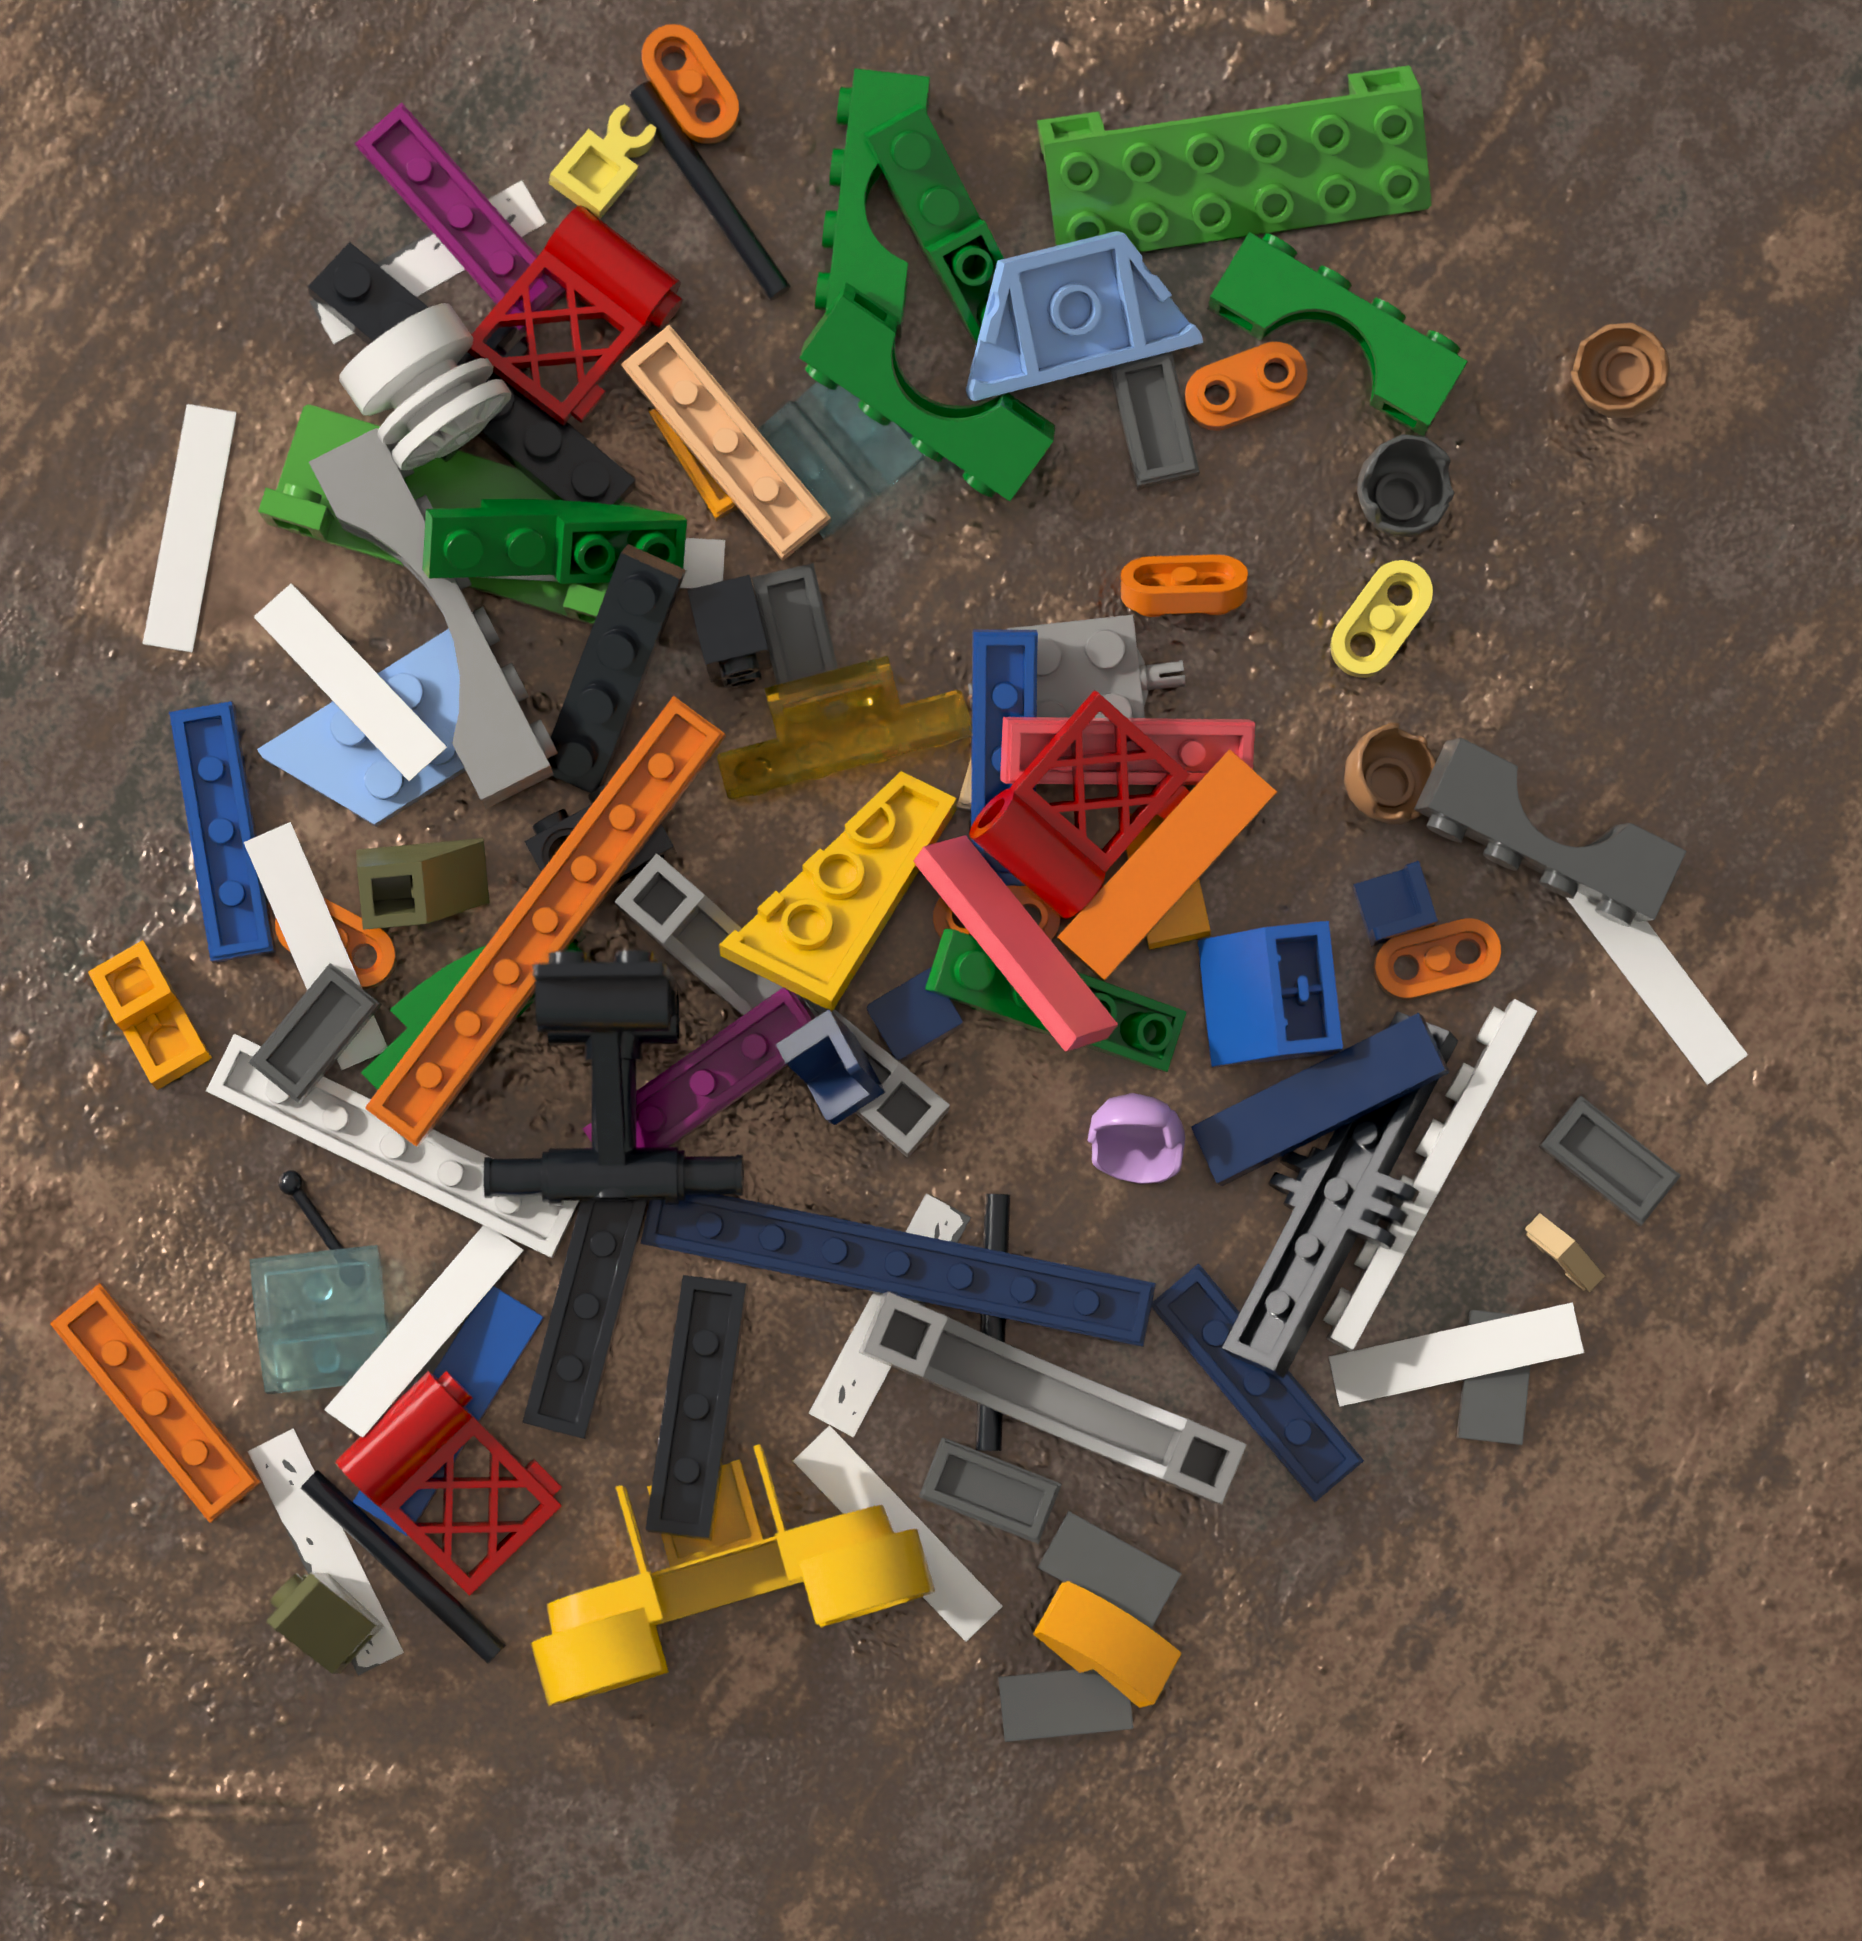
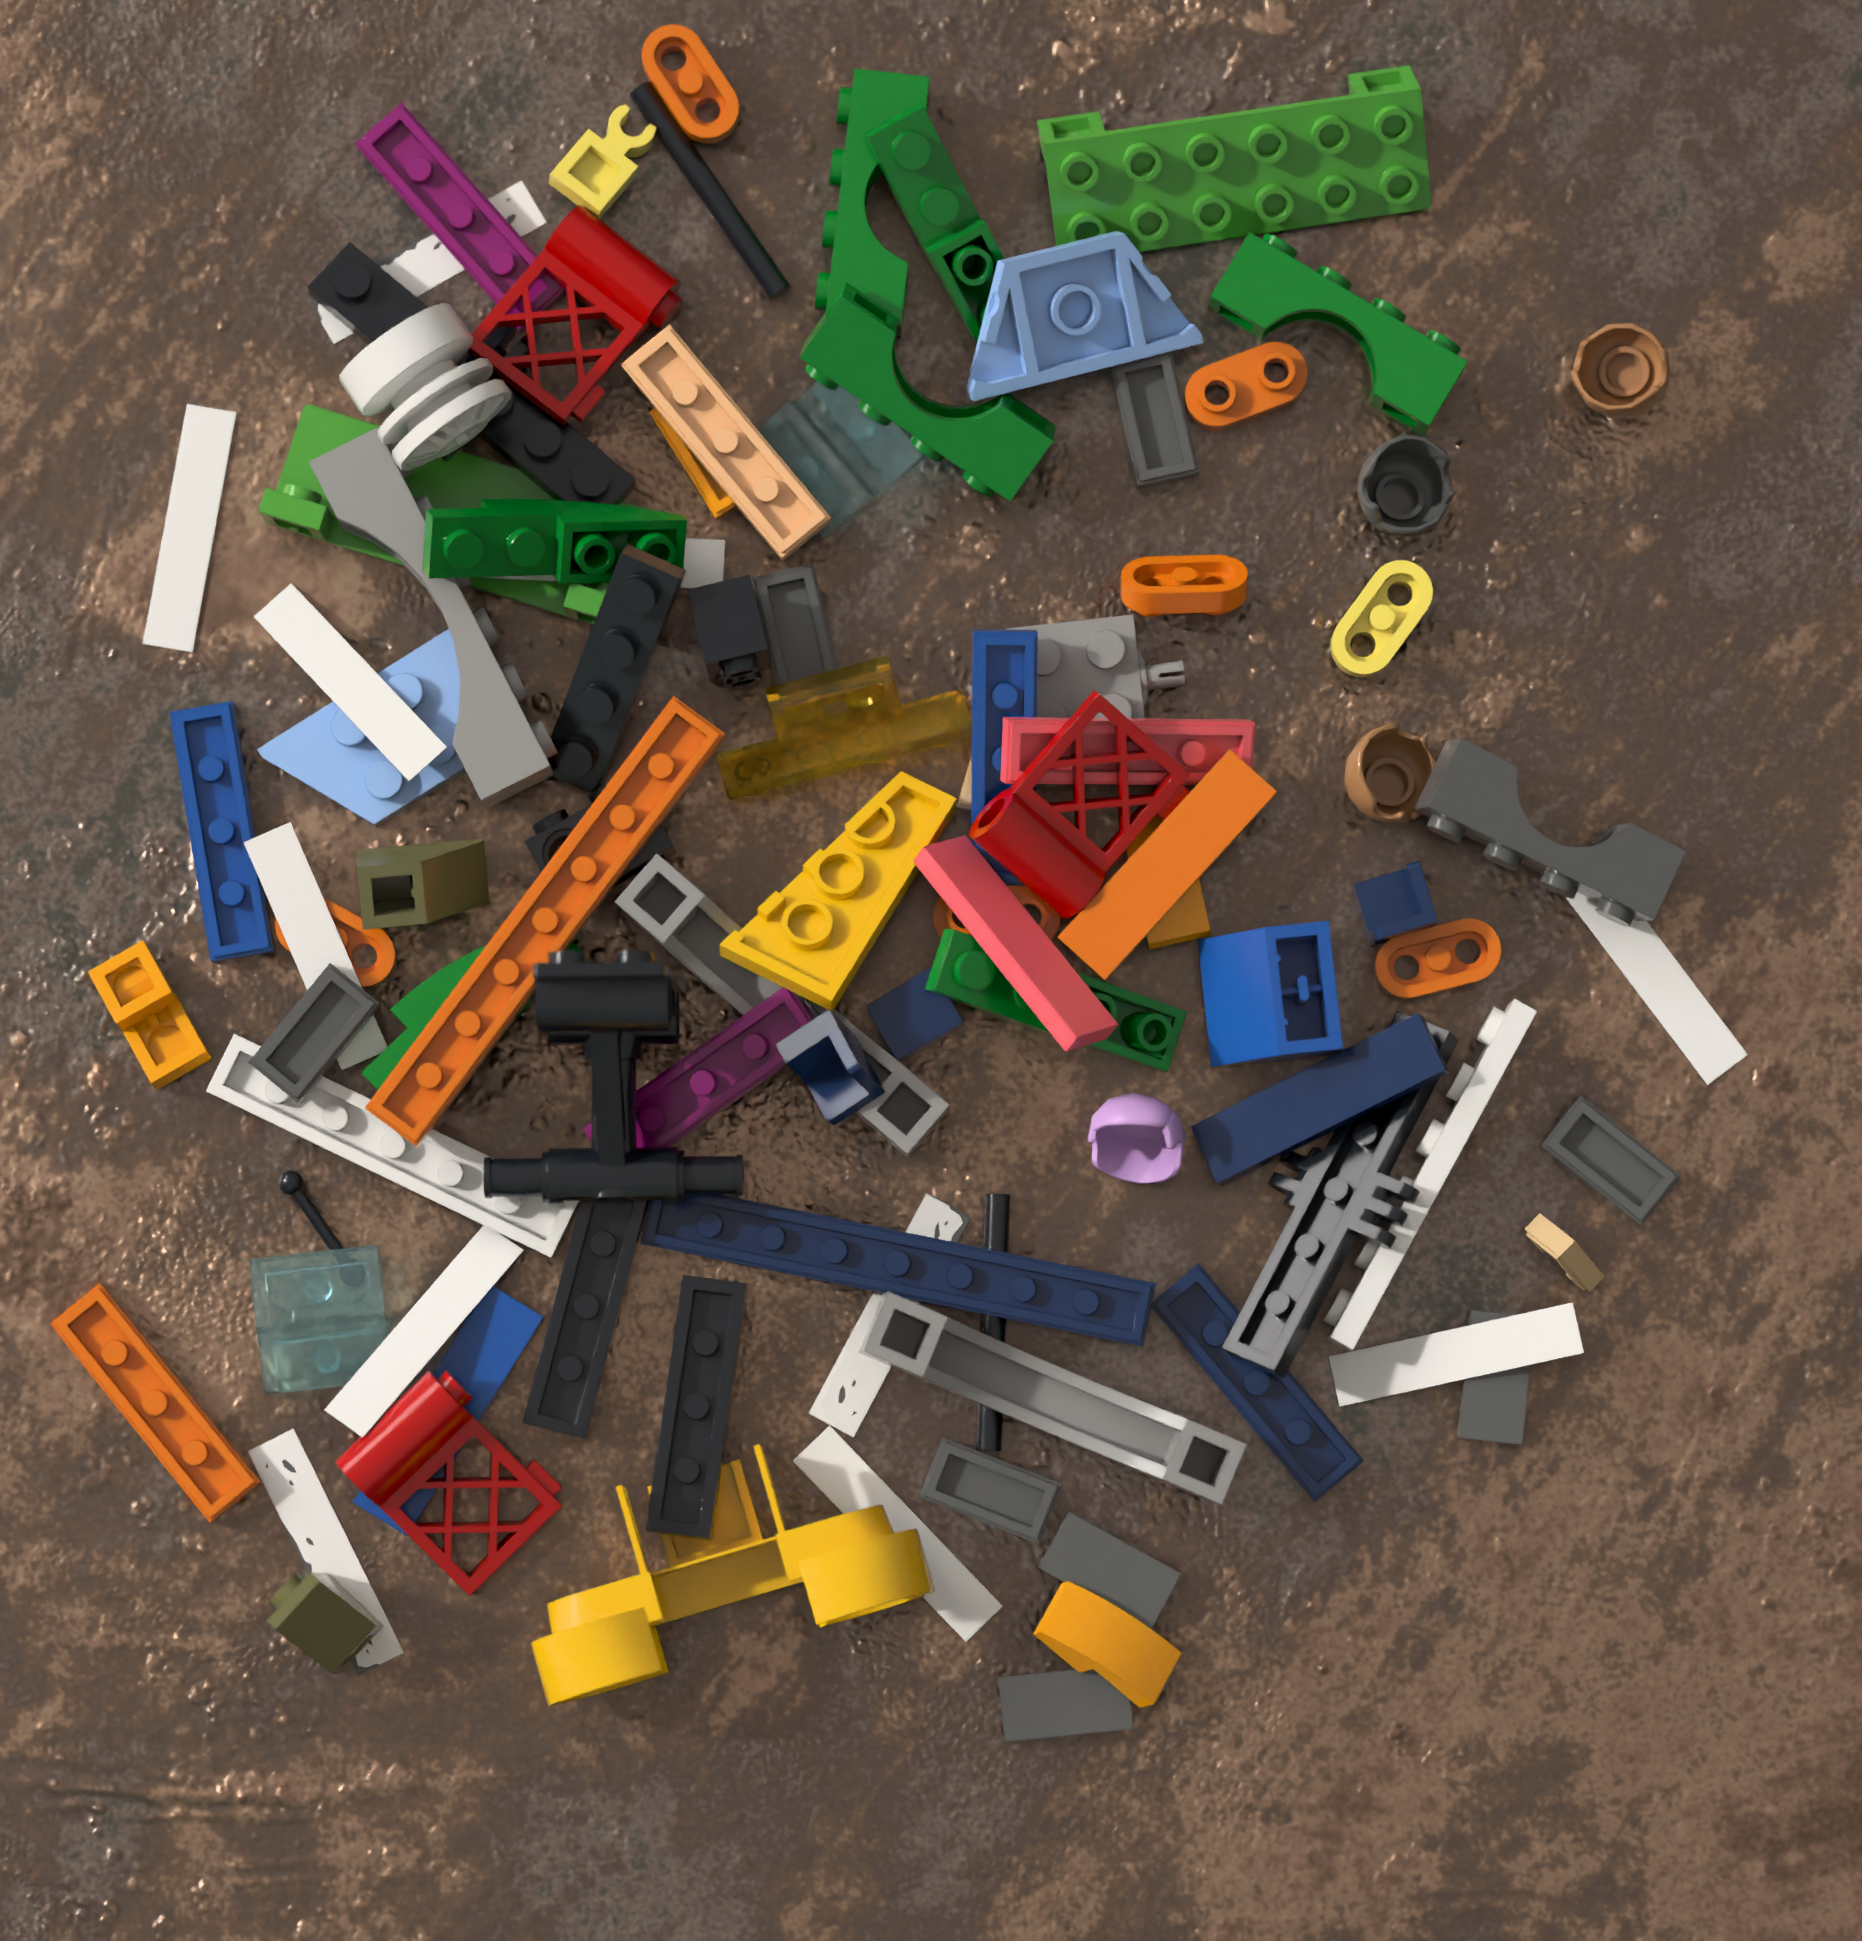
(402, 1566): black bar -> none

